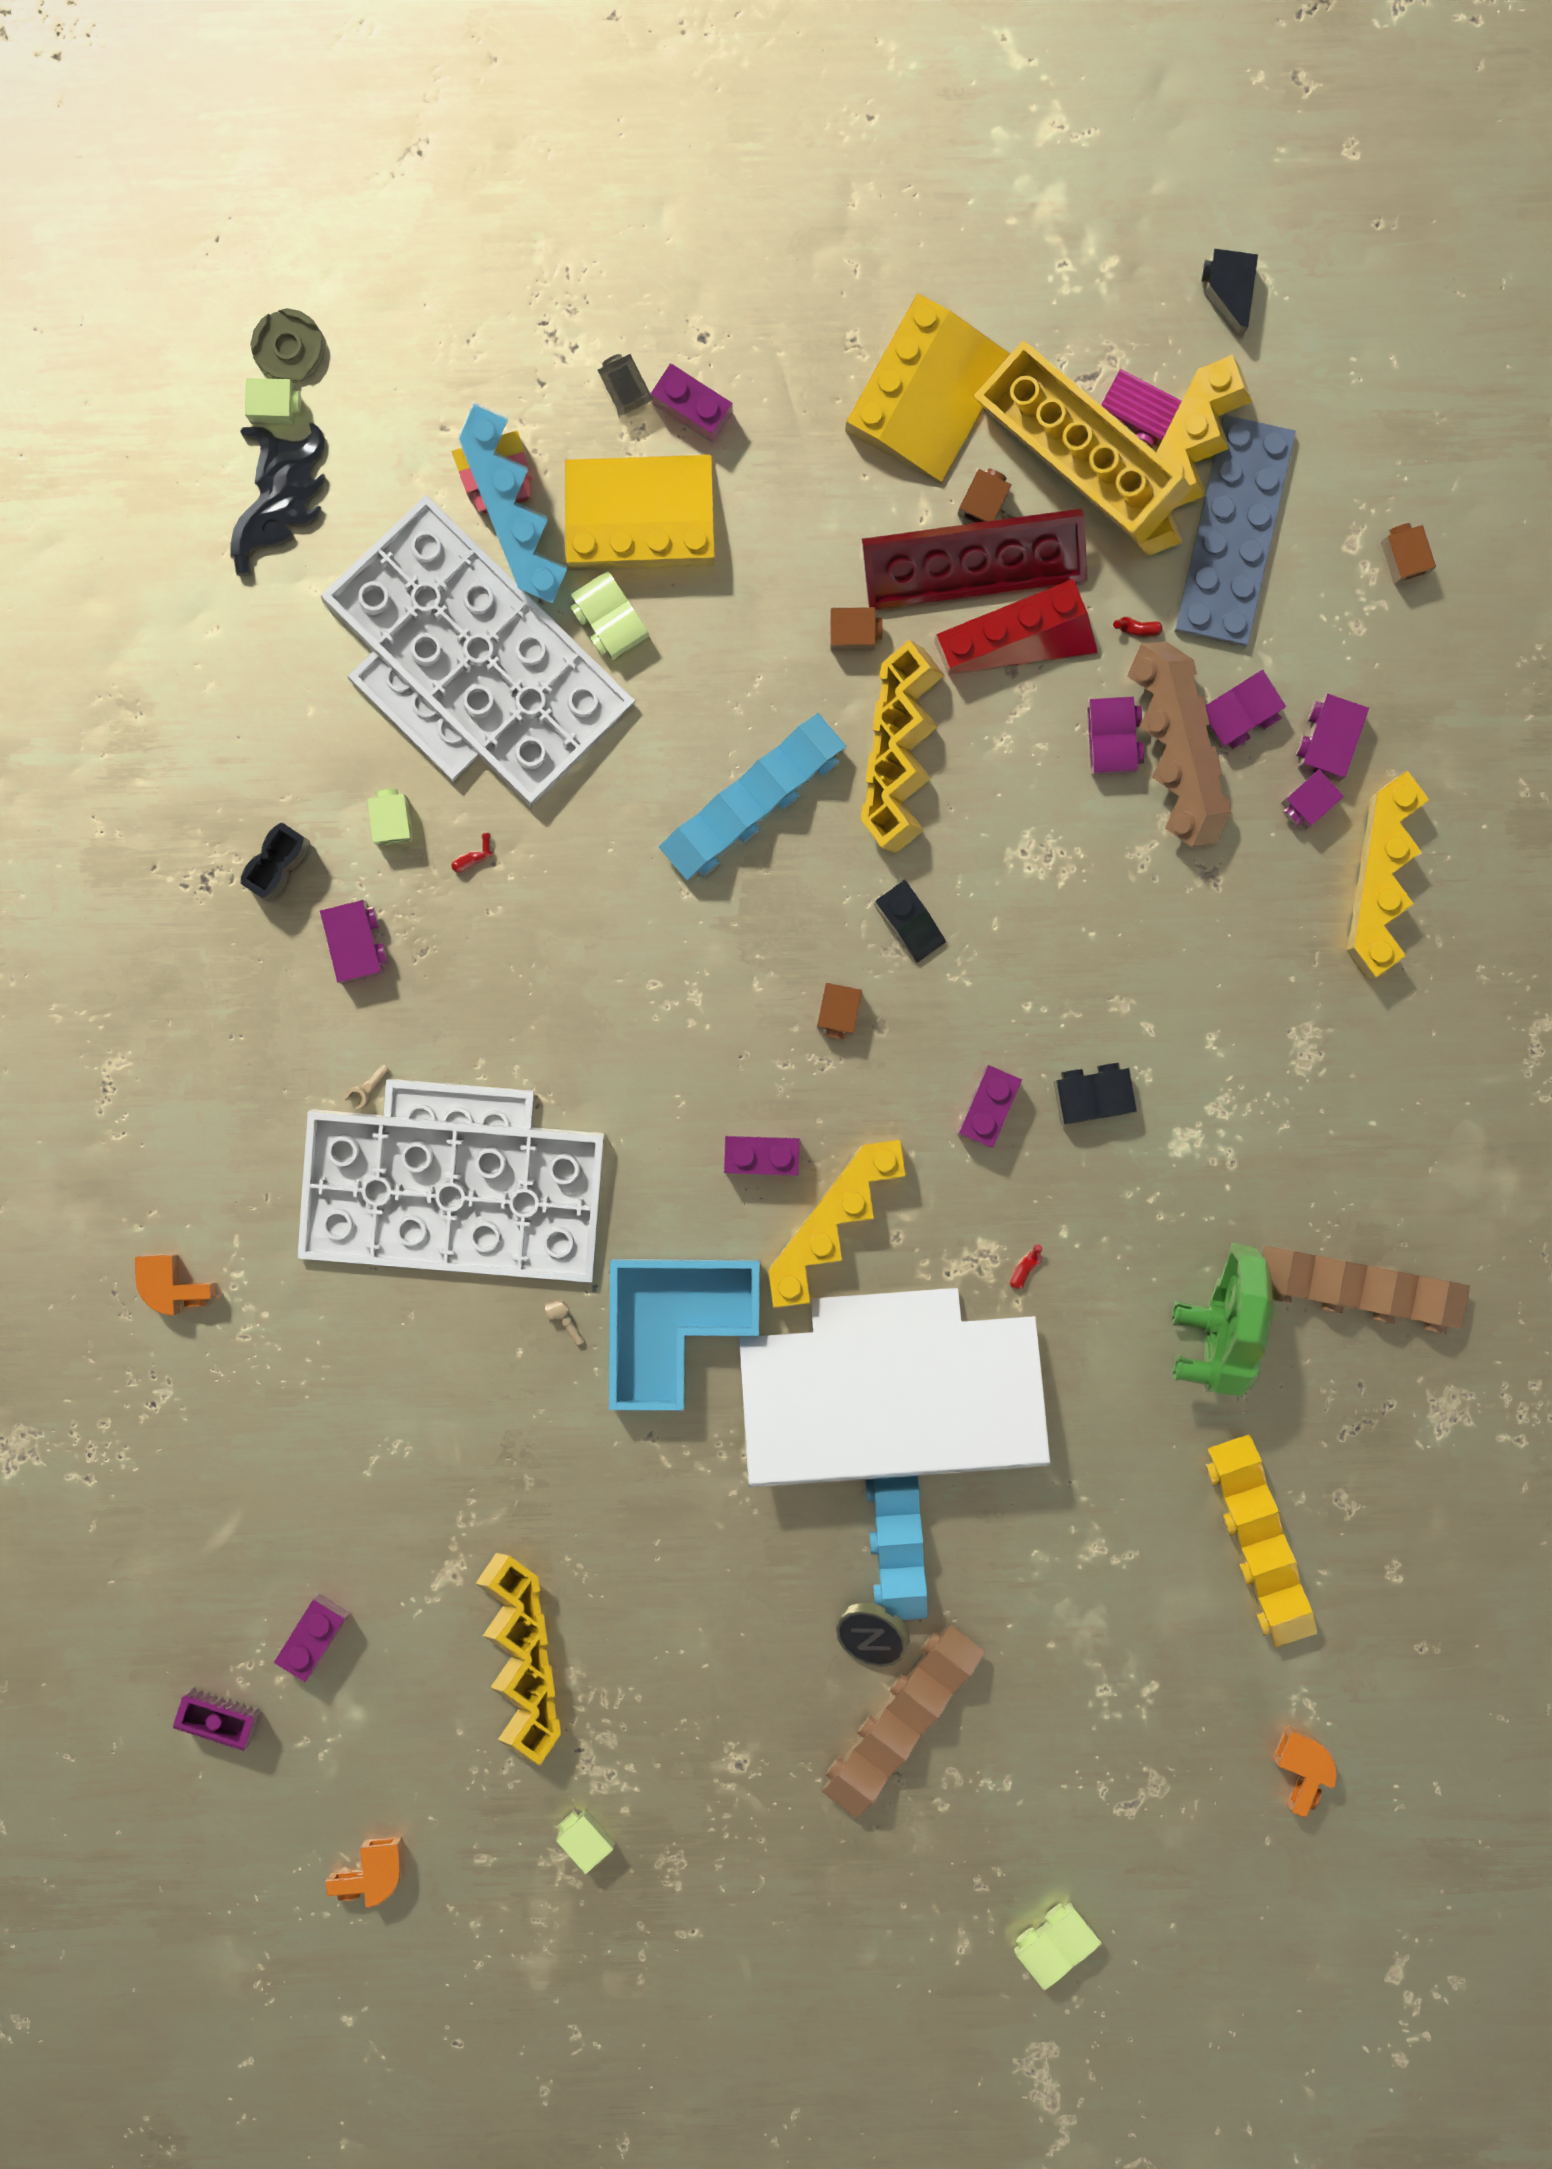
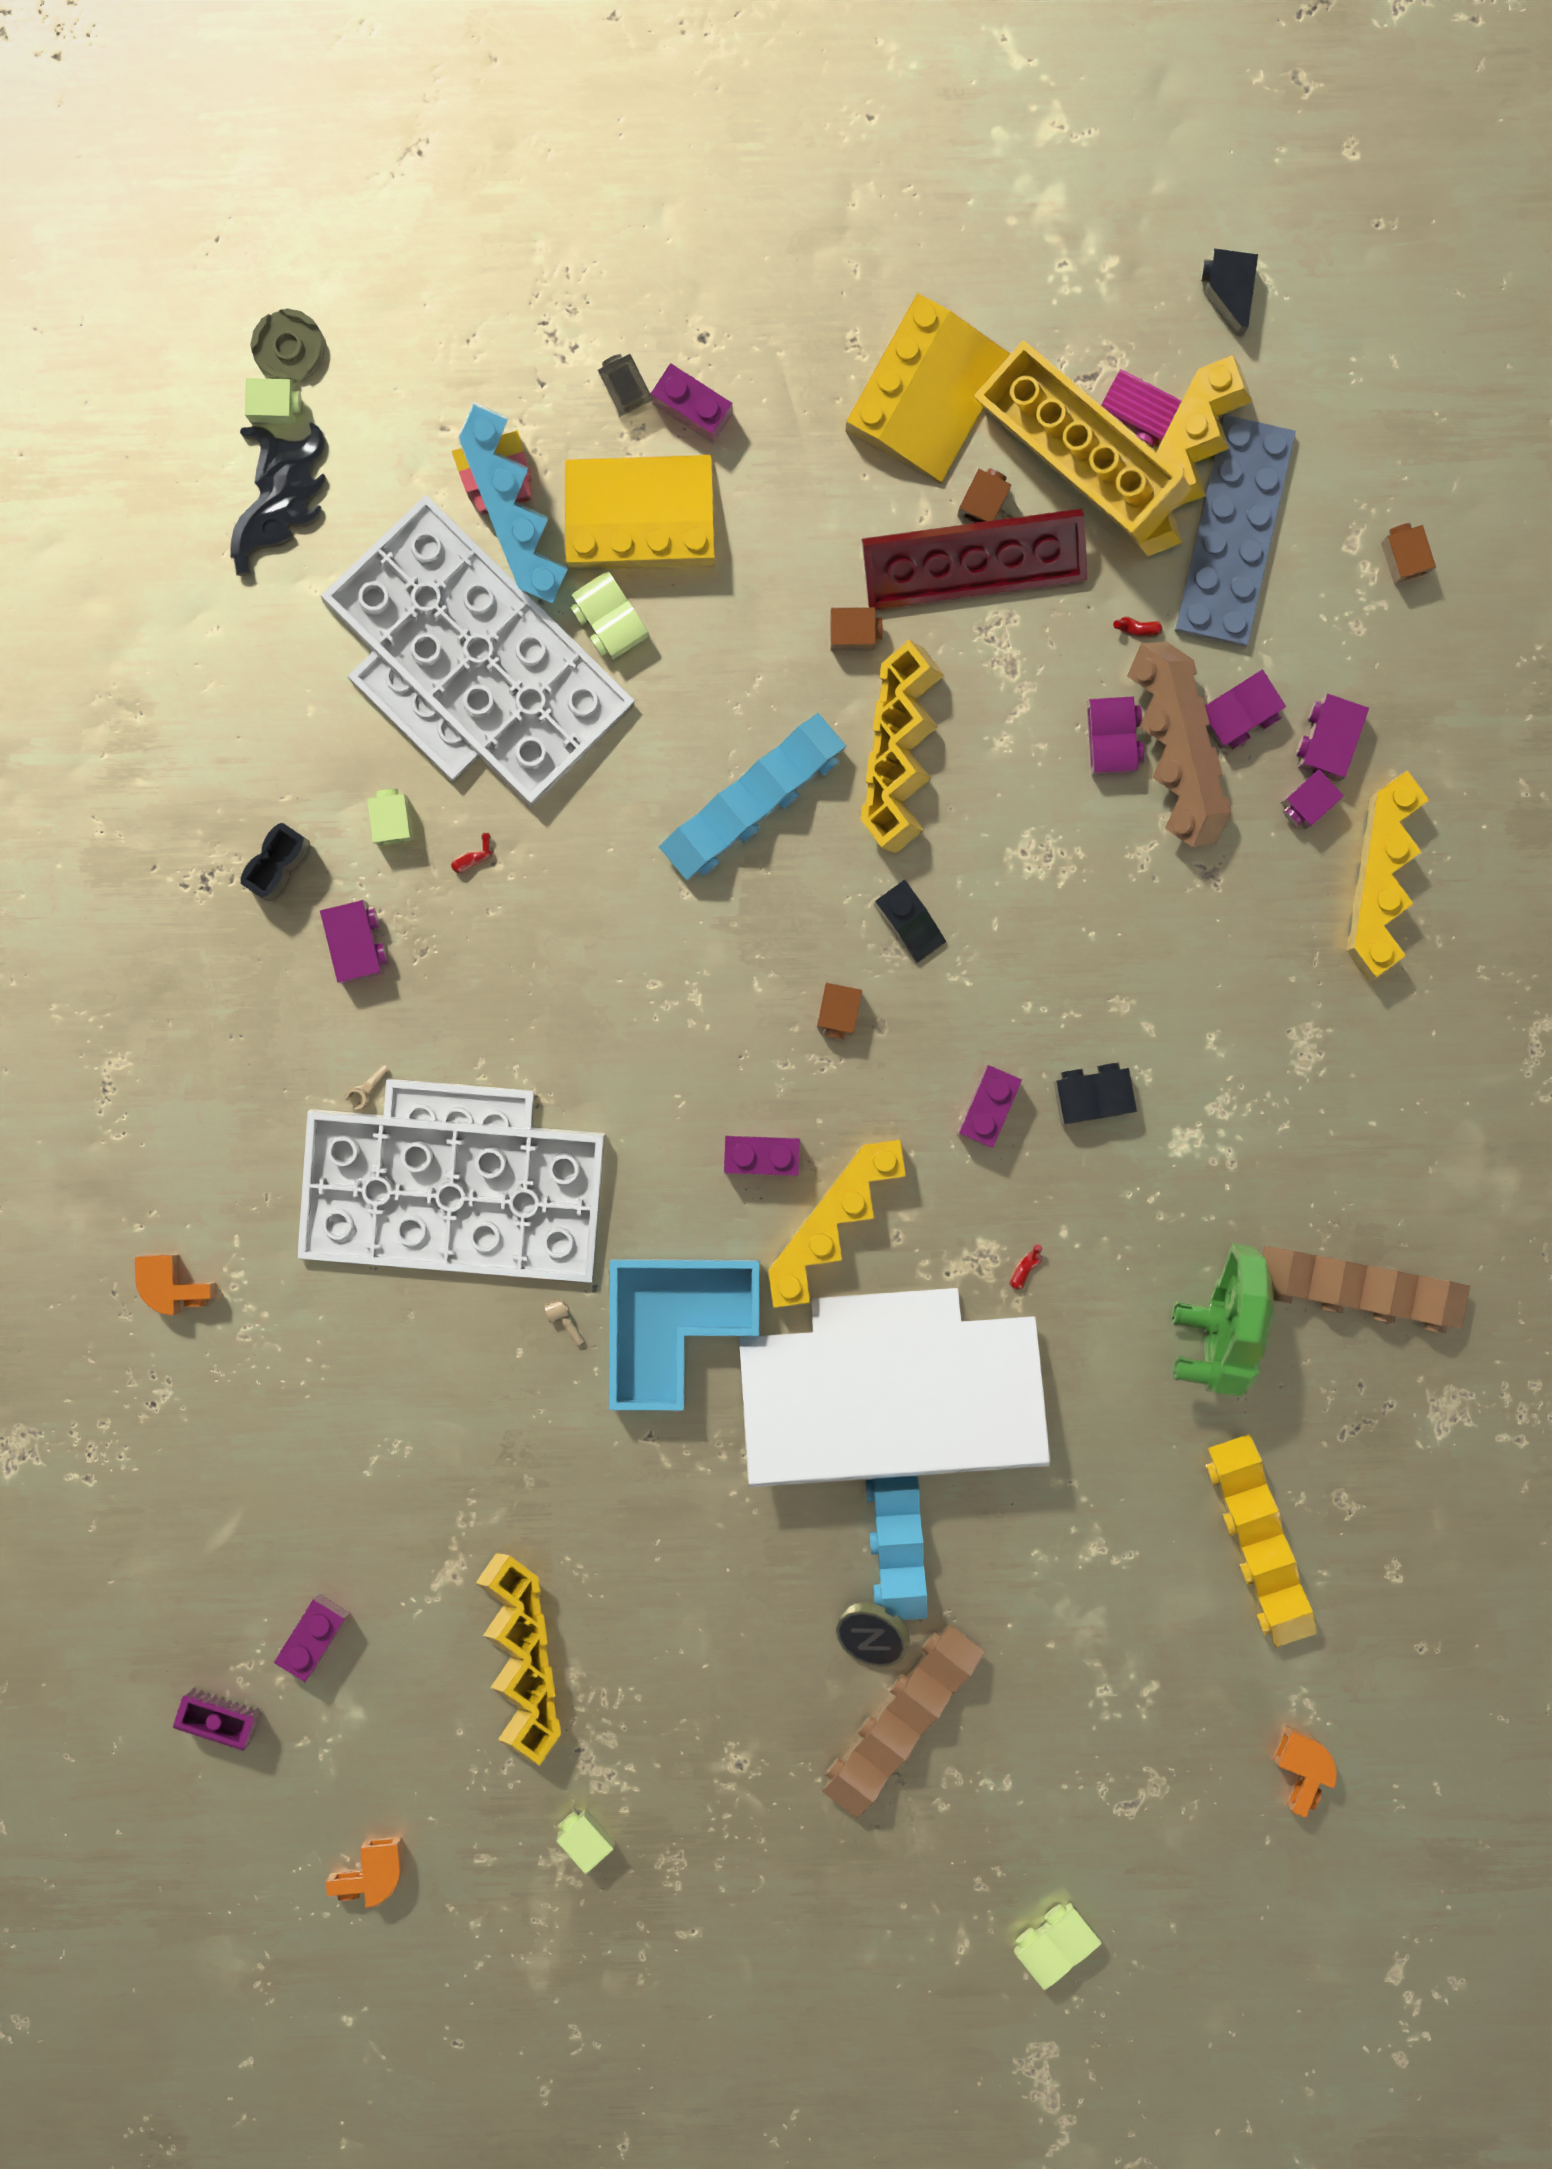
(1027, 631): red wedge -> none

